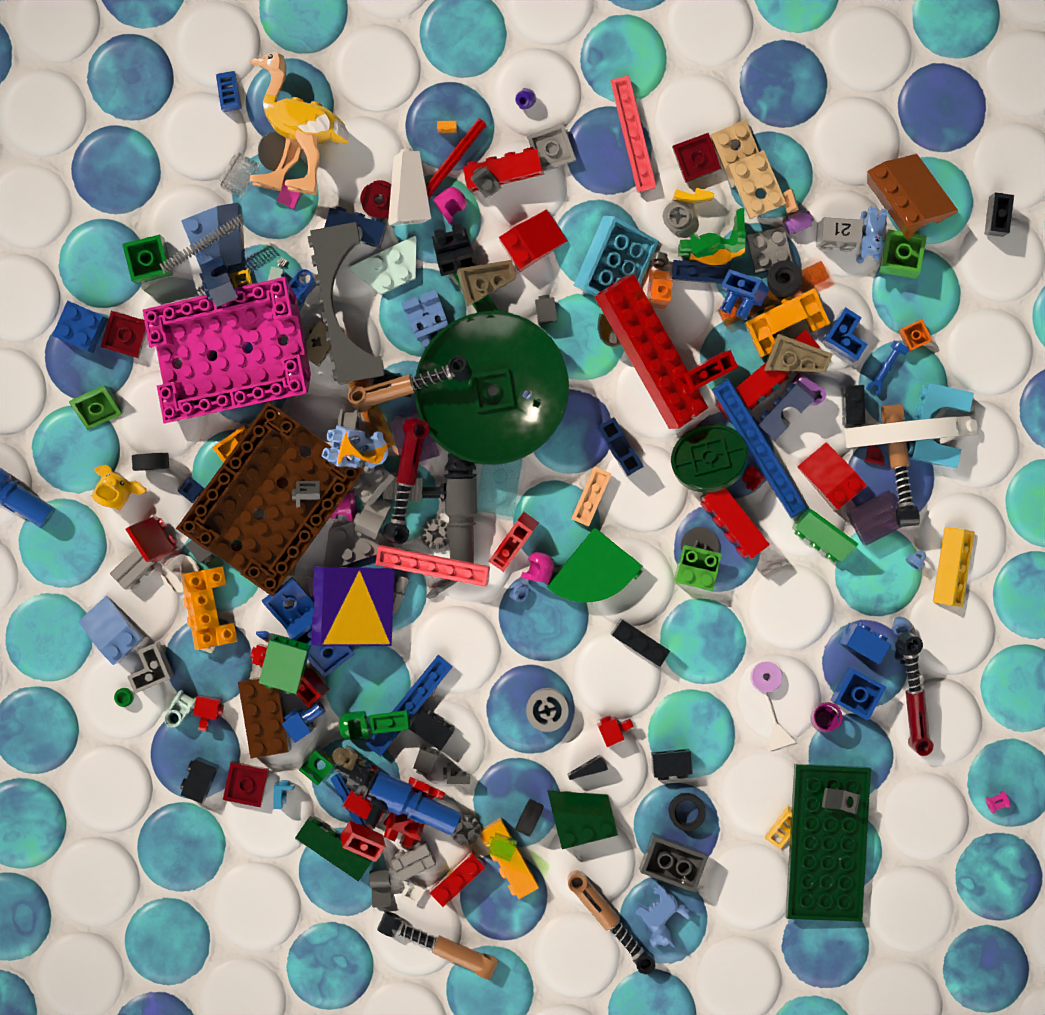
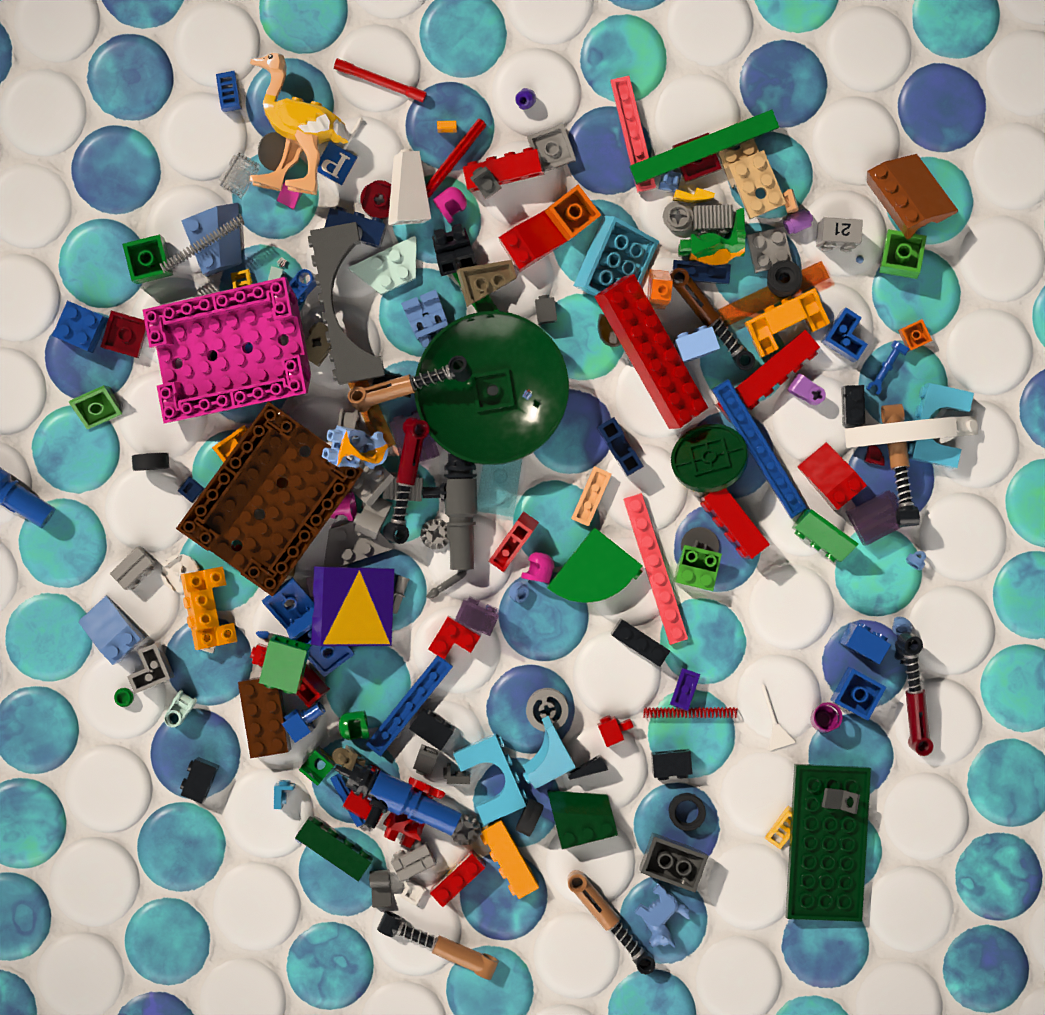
(114, 489): yellow piece -> none
(152, 539): red slope -> none
(200, 553): dark grey brick -> none
(207, 709): red brick -> none
(217, 282): dark blue arch -> none
(245, 784): dark red plate -> none
(306, 491): dark grey bracket -> none
(336, 161): none -> blue piece
(351, 69): none -> red piece
(362, 841): red brick -> none
(389, 722): green plate -> none
(432, 565): coral plate -> none
(451, 633): none -> red brick
(477, 616): none -> clear purple brick
(491, 751): none -> medium azure arch
(501, 846): clear neon green brick -> none
(550, 760): none -> medium azure arch
(572, 212): none -> orange brick
(655, 568): none -> coral plate
(659, 259): dark grey plate -> none
(664, 710): none -> red piece
(670, 181): none -> medium blue tile
(684, 689): none -> dark purple plate
(697, 344): none -> light blue brick
(704, 147): none -> green tile
(710, 317): none -> piece
(710, 370): red slope -> none
(713, 218): none -> light grey brick
(742, 287): blue brick -> none
(753, 478): red plant -> none
(758, 681): lavender piece -> none
(796, 356): dark tan wing -> none
(798, 397): dark blue arch -> none
(872, 232): medium blue animal -> none
(953, 566): yellow panel -> none
(999, 214): black brick -> none
(1001, 797): dark pink bush -> none

